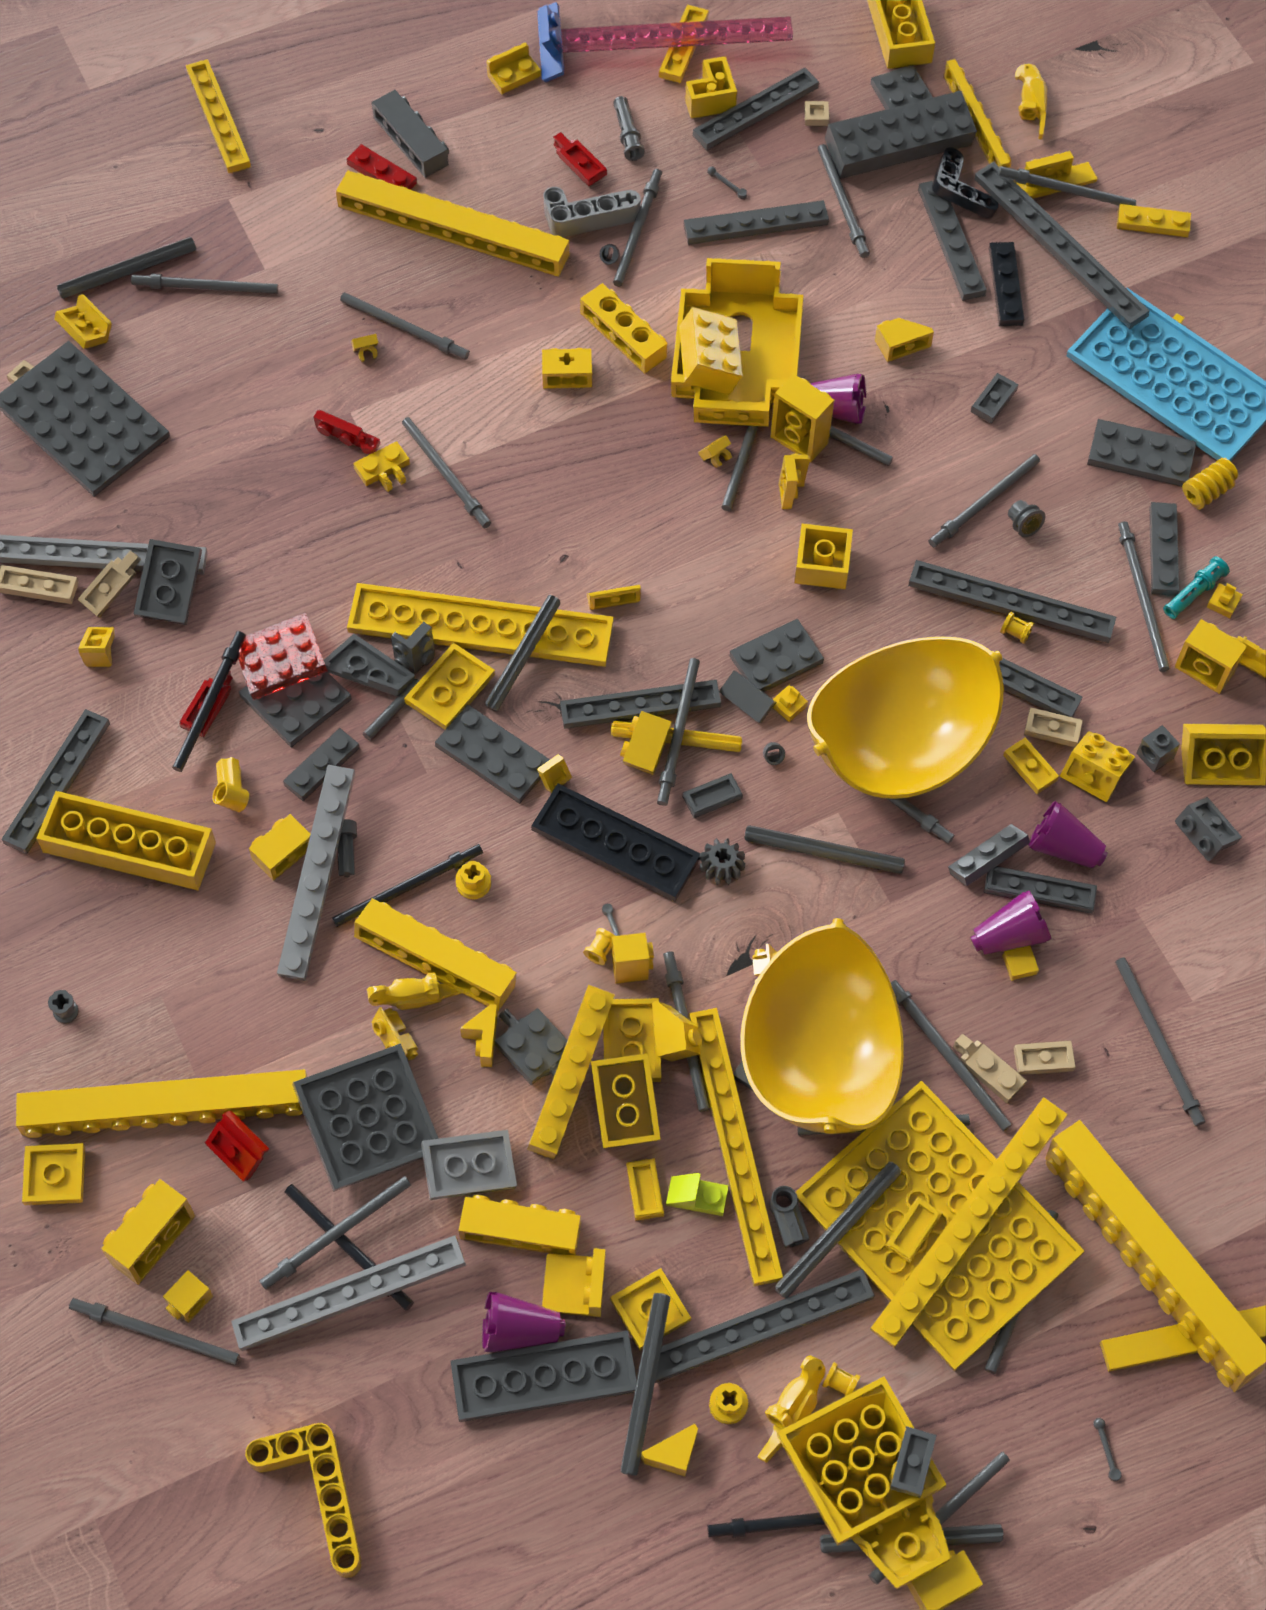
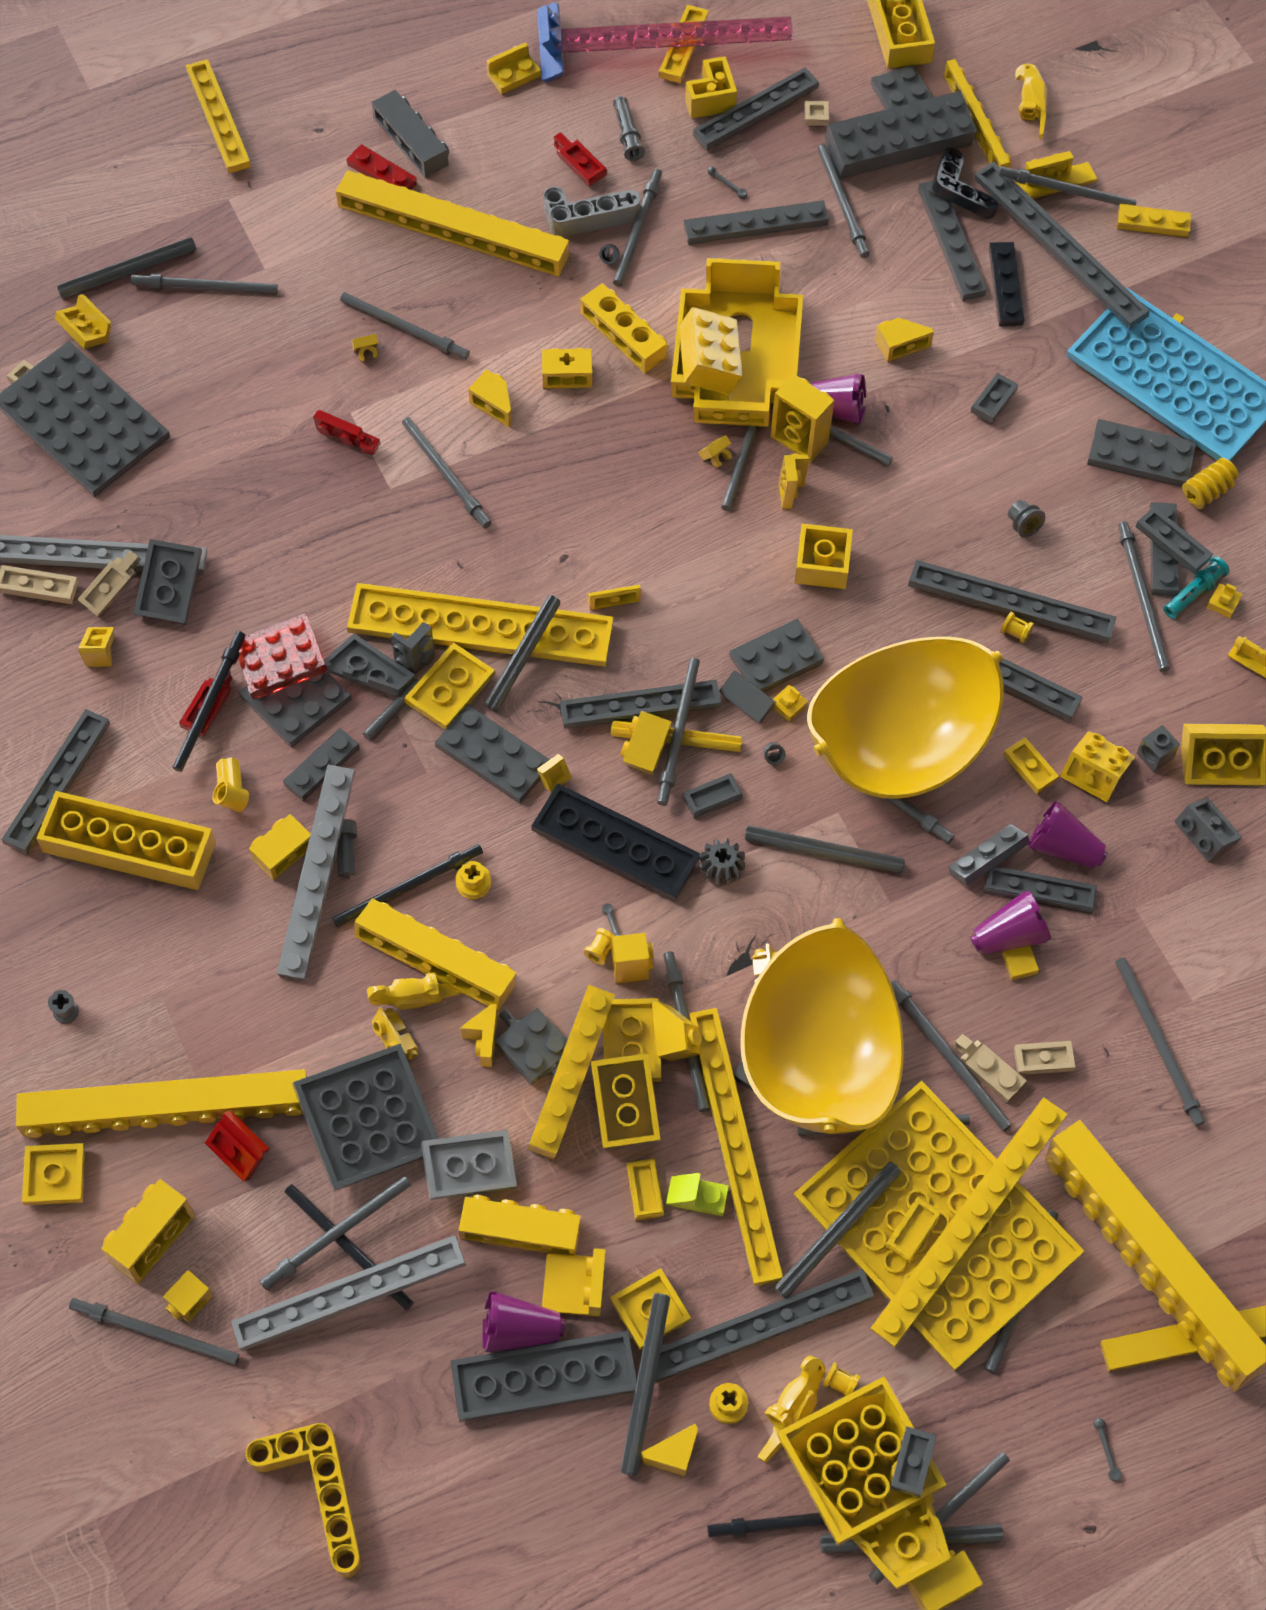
(381, 464): yellow hinge -> none
(491, 396): none -> yellow slope
(789, 1219): dark grey piece -> none
(951, 527): dark grey bar -> none
(1053, 727): tan plate -> none
(1174, 540): none -> dark grey plate
(1210, 656): yellow brick -> none

